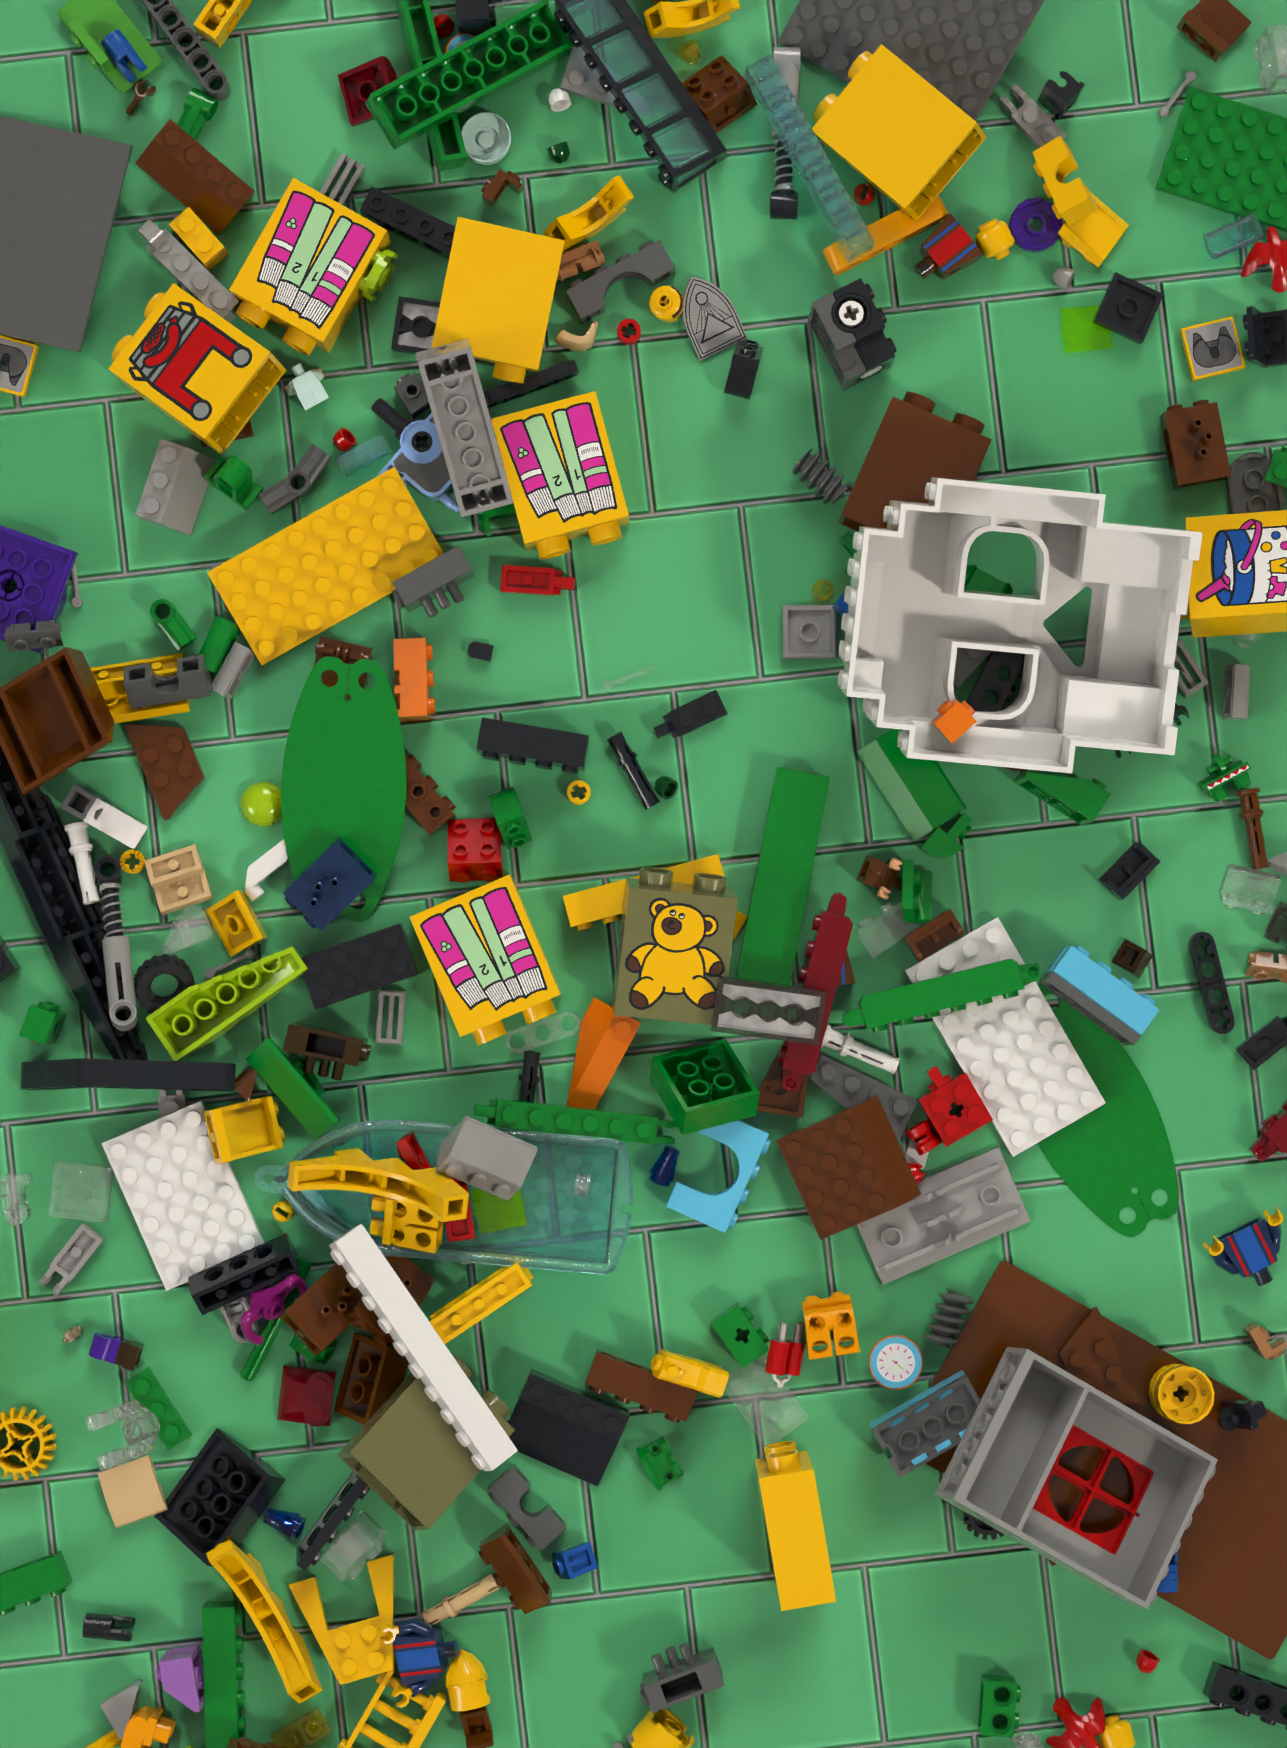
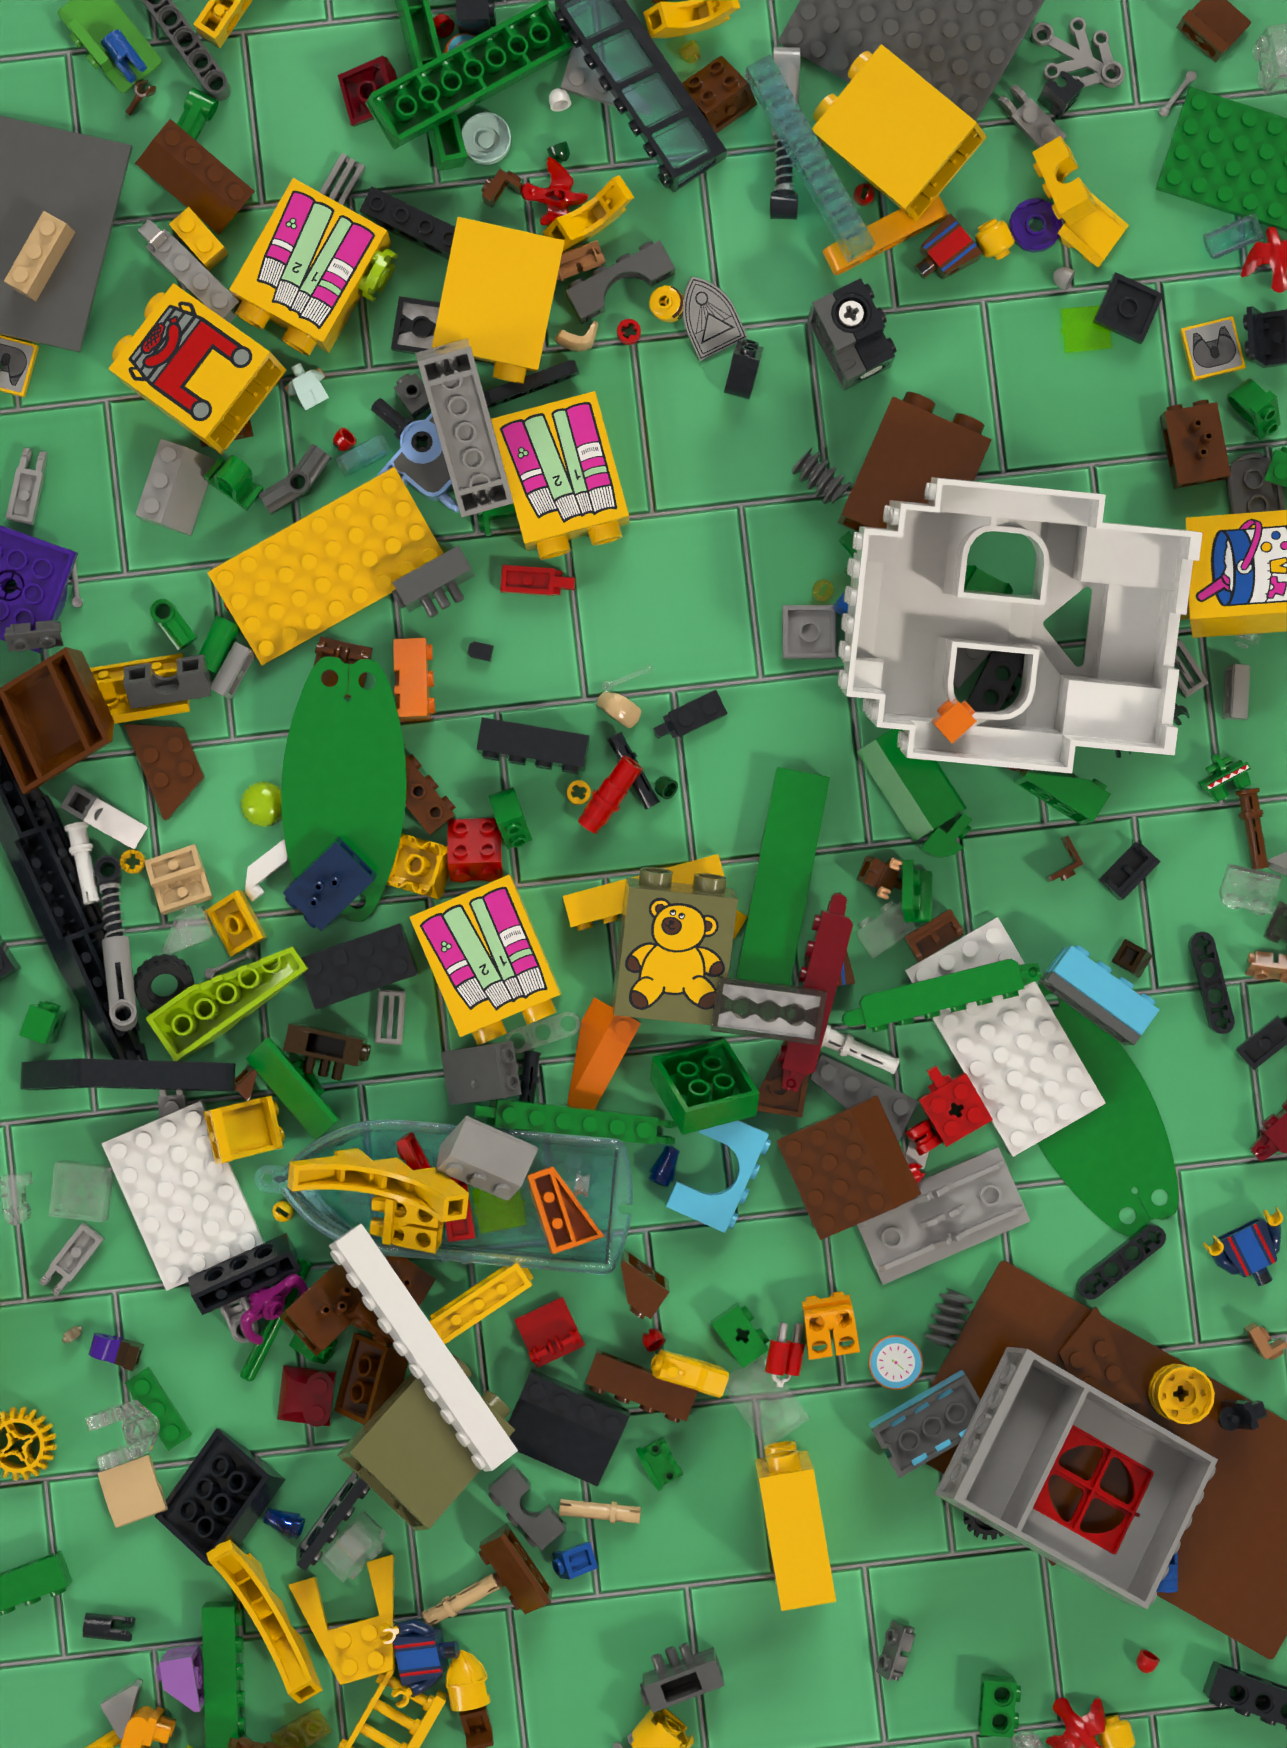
(26, 489): none -> light grey hinge
(39, 256): none -> tan brick
(420, 867): none -> yellow slope
(481, 1073): none -> dark grey piece
(549, 1332): none -> red hinge
(556, 196): none -> red animal
(559, 1212): none -> orange wedge
(600, 1511): none -> tan pin
(609, 795): none -> red piece
(619, 708): none -> tan hair
(643, 1286): none -> reddish brown slope
(653, 1340): none -> red hinge
(897, 1639): none -> dark grey hinge
(1068, 870): none -> reddish brown bracket
(1082, 56): none -> light grey plant
(1118, 1256): none -> black beam
(1256, 407): none -> green pin

